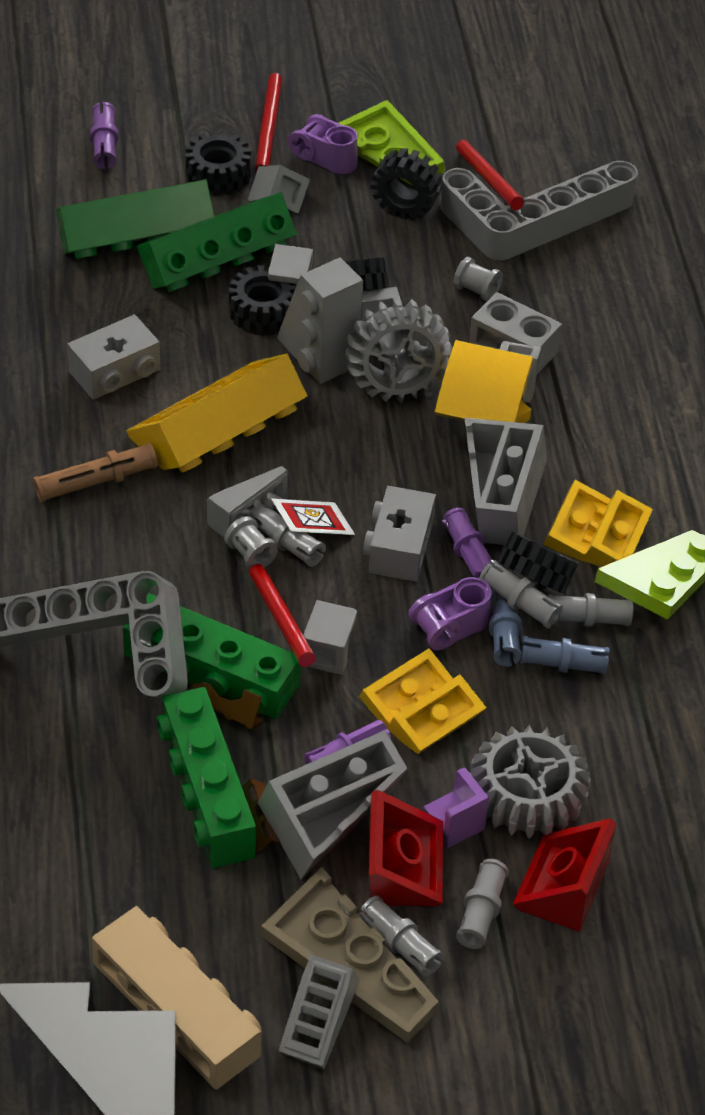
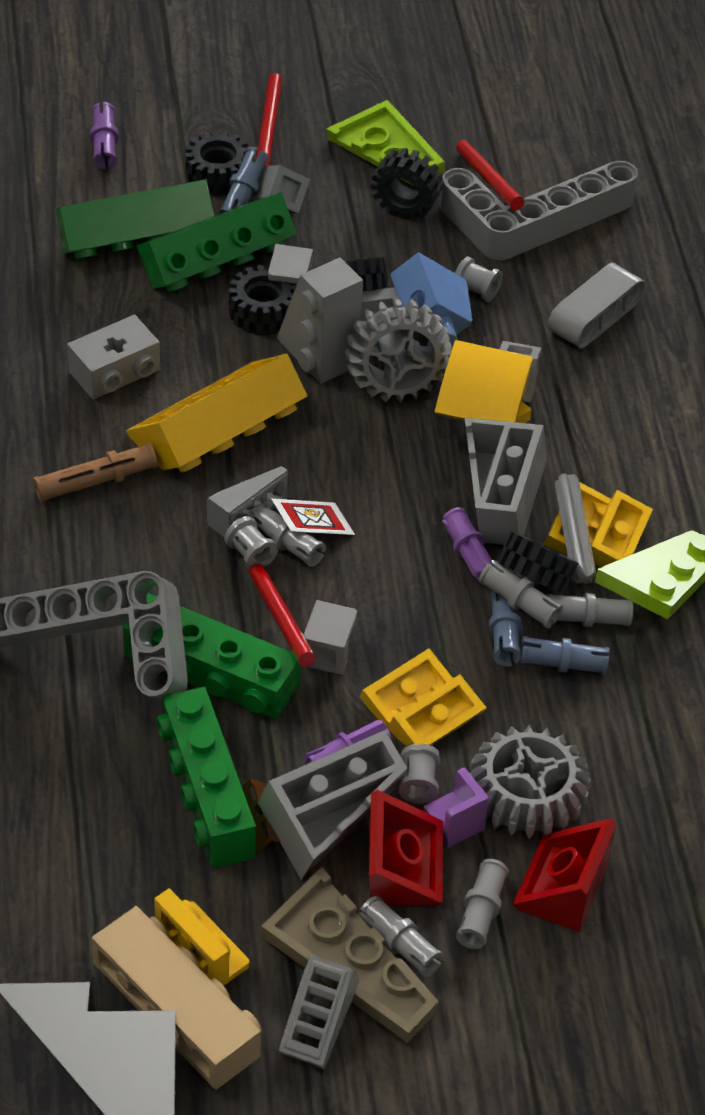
(195, 931): none -> yellow bracket
(241, 710): reddish brown piece -> none
(245, 183): none -> sand blue pin
(330, 144): medium lavender piece -> none
(400, 533): light grey brick -> none
(419, 778): none -> light grey bush
(437, 288): none -> medium blue torso
(453, 612): medium lavender piece -> none
(513, 322): light grey brick -> none
(575, 527): none -> light grey axle
(596, 305): none -> light grey beam

